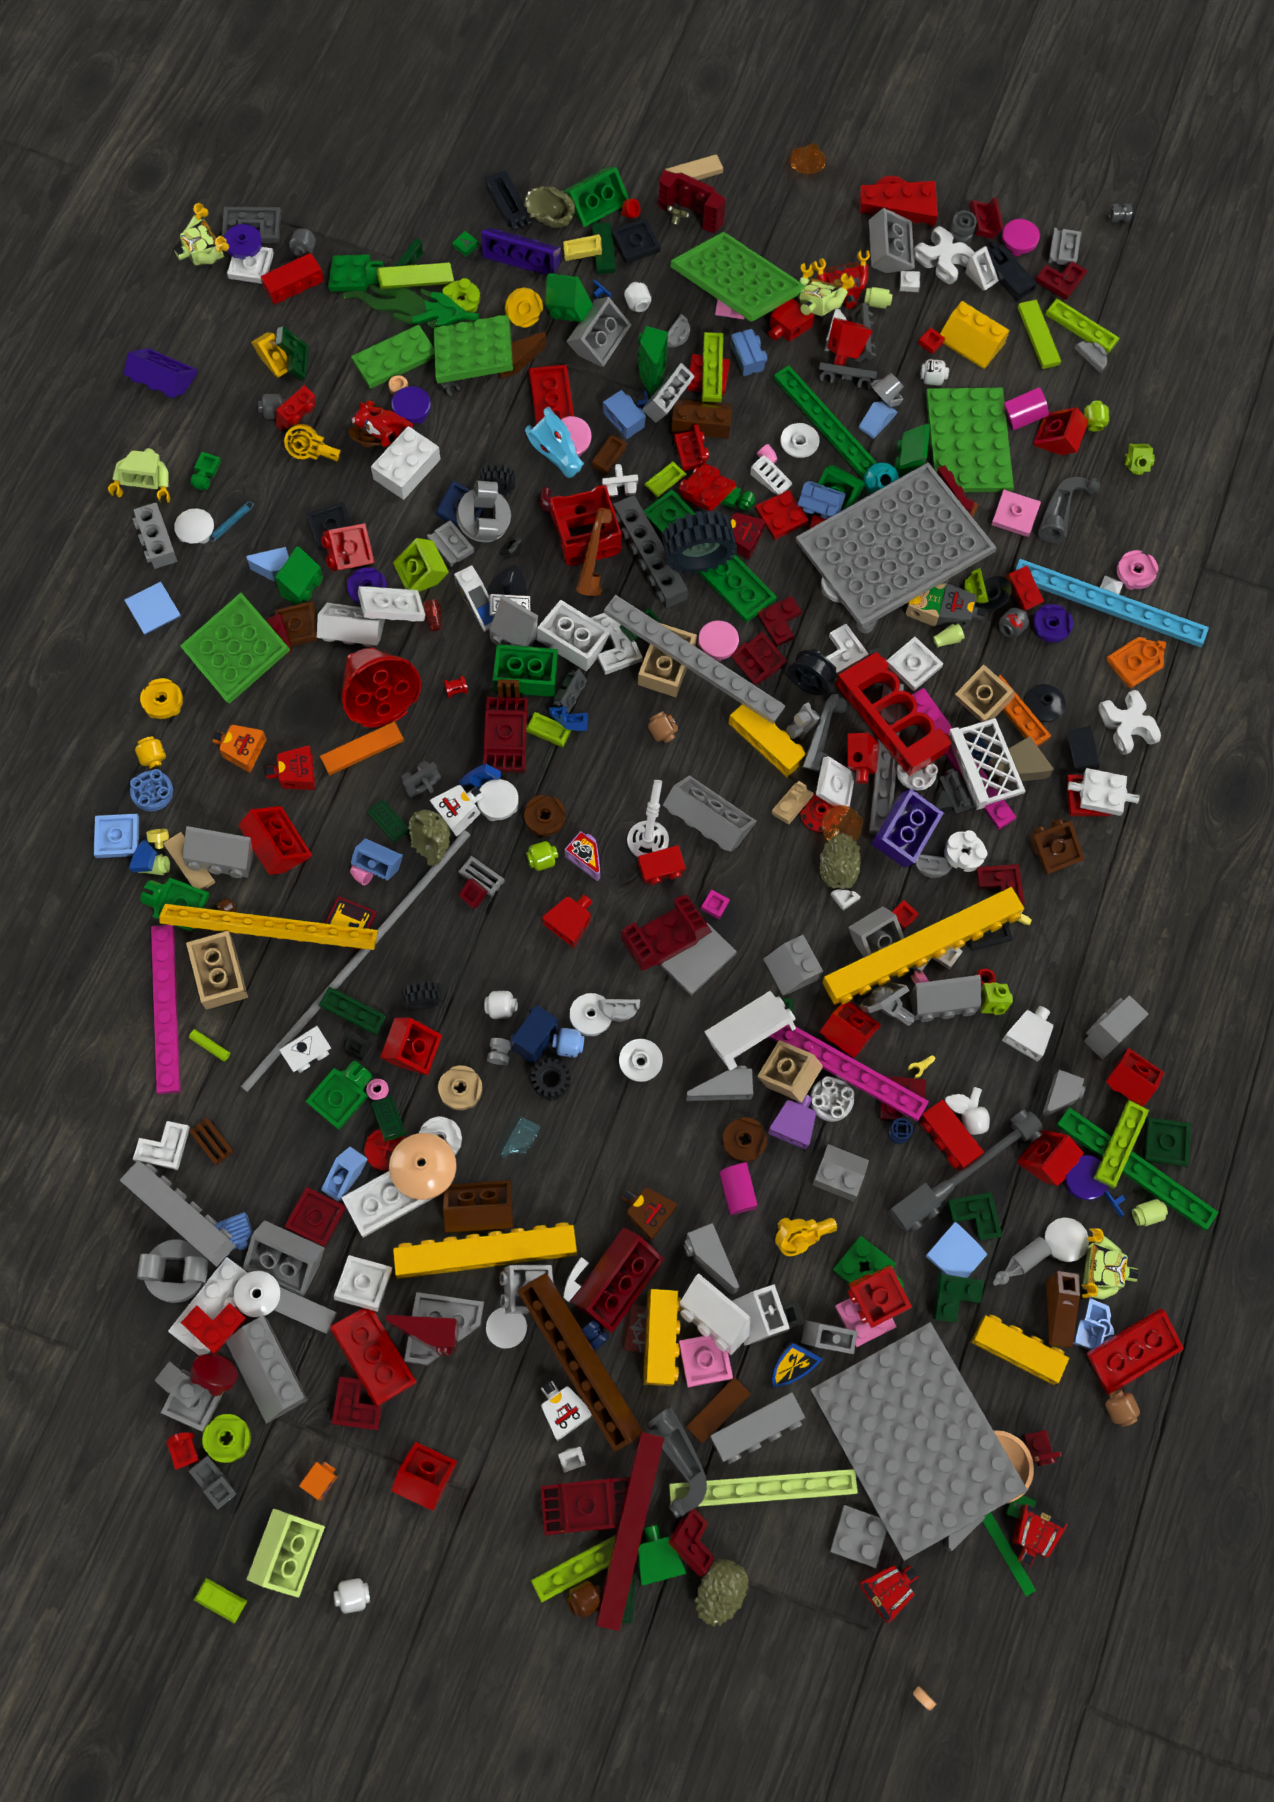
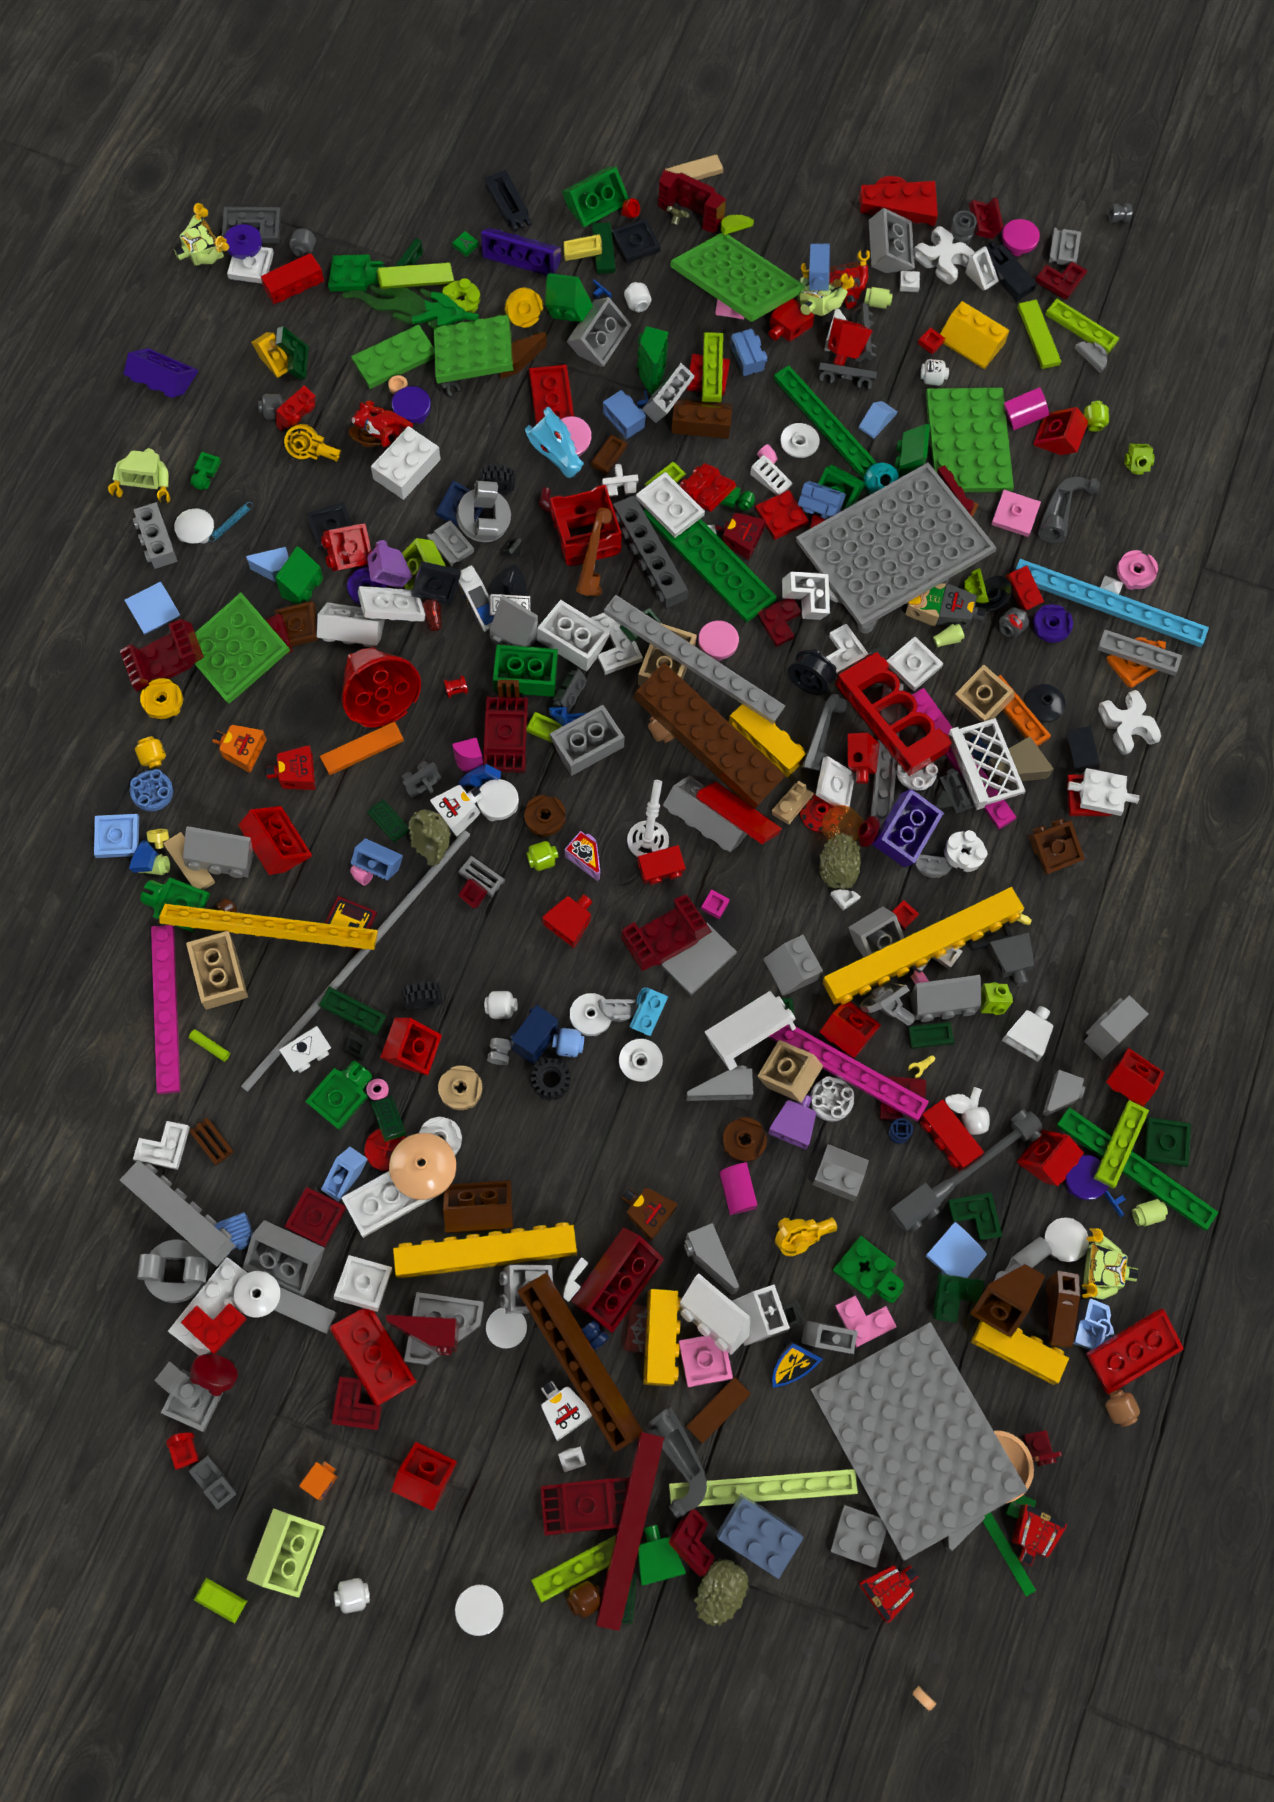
(164, 656): none -> dark red plate
(217, 1428): lime plate -> none
(266, 1369): light grey slope -> none
(388, 566): none -> medium lavender torso
(435, 582): none -> black plate
(467, 755): none -> dark pink brick
(479, 1610): none -> white tile
(521, 1137): clear light blue slope -> none
(550, 206): olive piece -> none
(587, 740): none -> light grey slope
(649, 1008): none -> medium azure plate
(670, 504): none -> white plate
(679, 332): light grey tile -> none
(691, 449): red bracket -> none
(699, 542): black wheel -> none
(708, 736): none -> reddish brown brick
(735, 223): none -> lime tile
(738, 812): none -> red tile
(757, 1427): light grey brick -> none
(759, 658): dark red slope -> none
(759, 1535): none -> sand blue brick
(803, 722): light grey hips -> none
(808, 159): clear orange dish -> none
(811, 589): none -> white brick
(819, 267): none -> medium blue slope
(869, 831): none -> dark red piece
(878, 1296): red plate -> none
(889, 389): light grey piece -> none
(930, 1035): none -> dark green tile
(988, 974): red plate -> none
(1002, 878): dark red plate -> none
(1008, 1299): none -> reddish brown slope
(1012, 957): none -> dark grey torso
(1139, 652): none -> light grey plate

